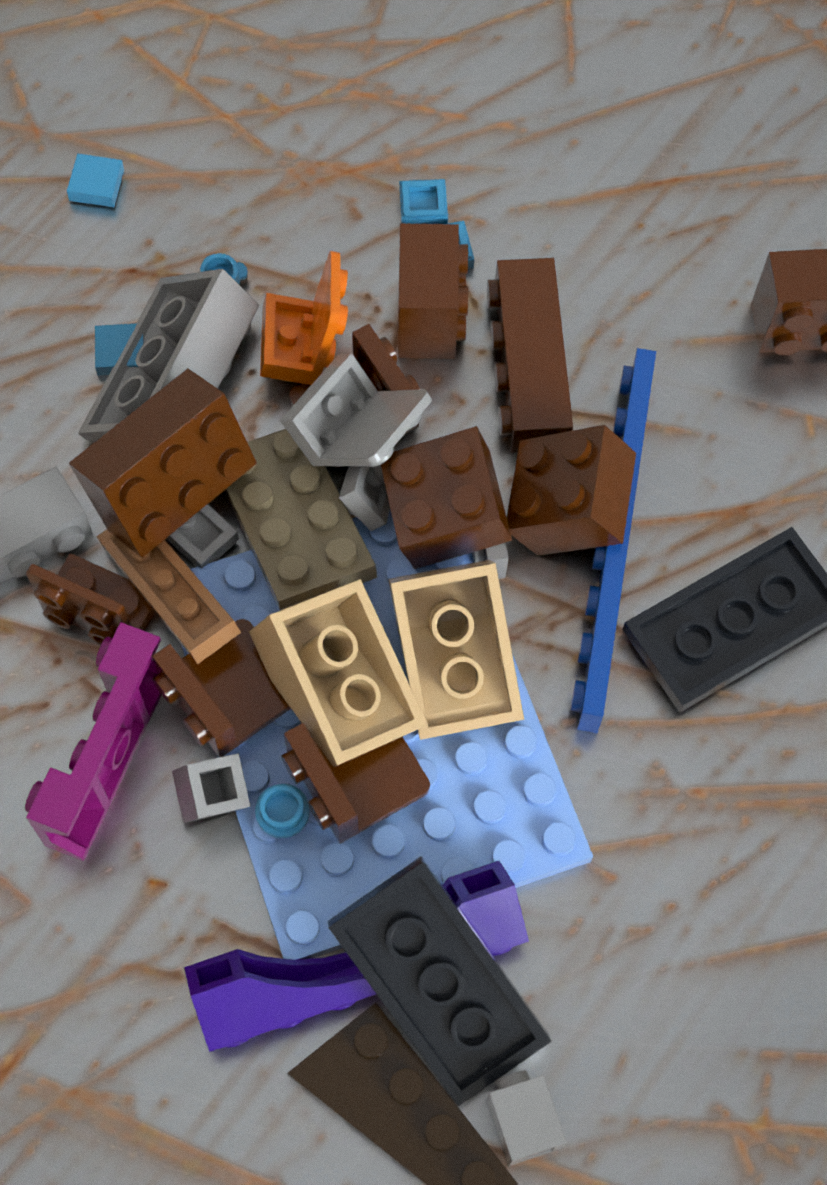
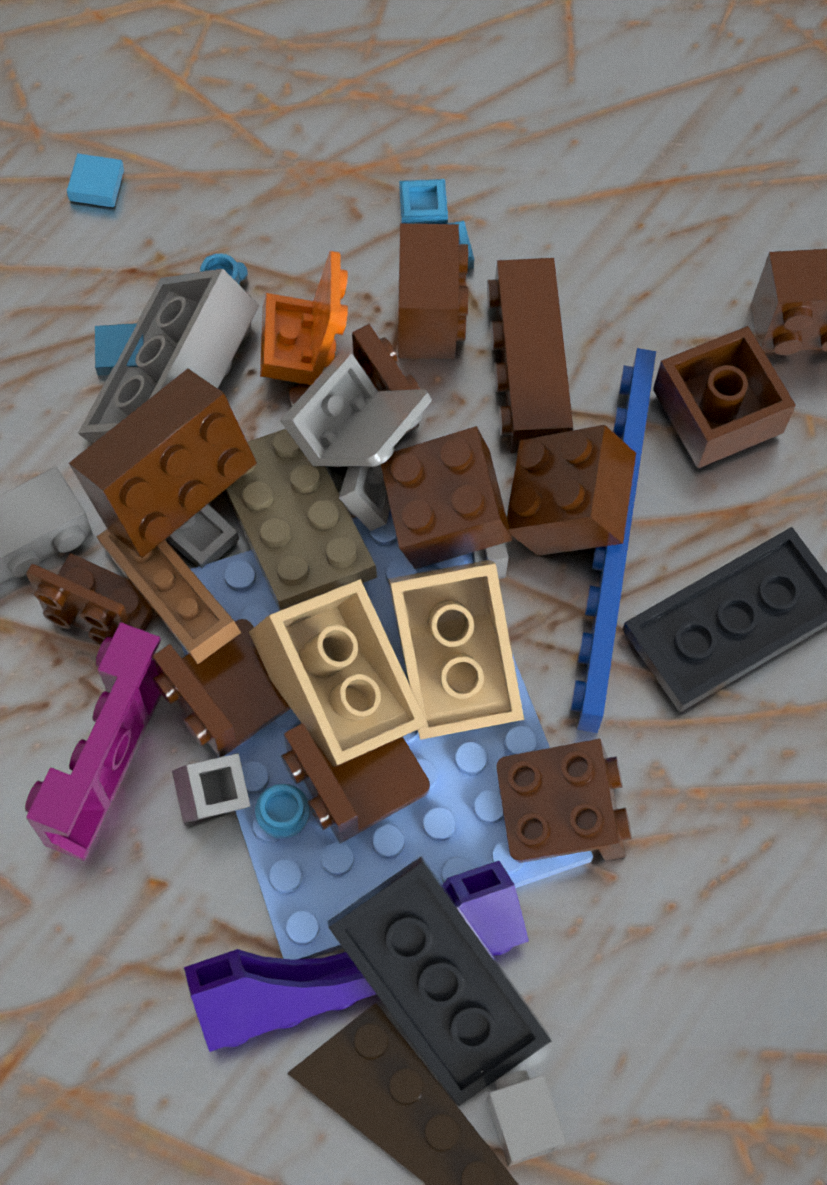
(563, 802): none -> reddish brown bracket
(723, 396): none -> reddish brown brick

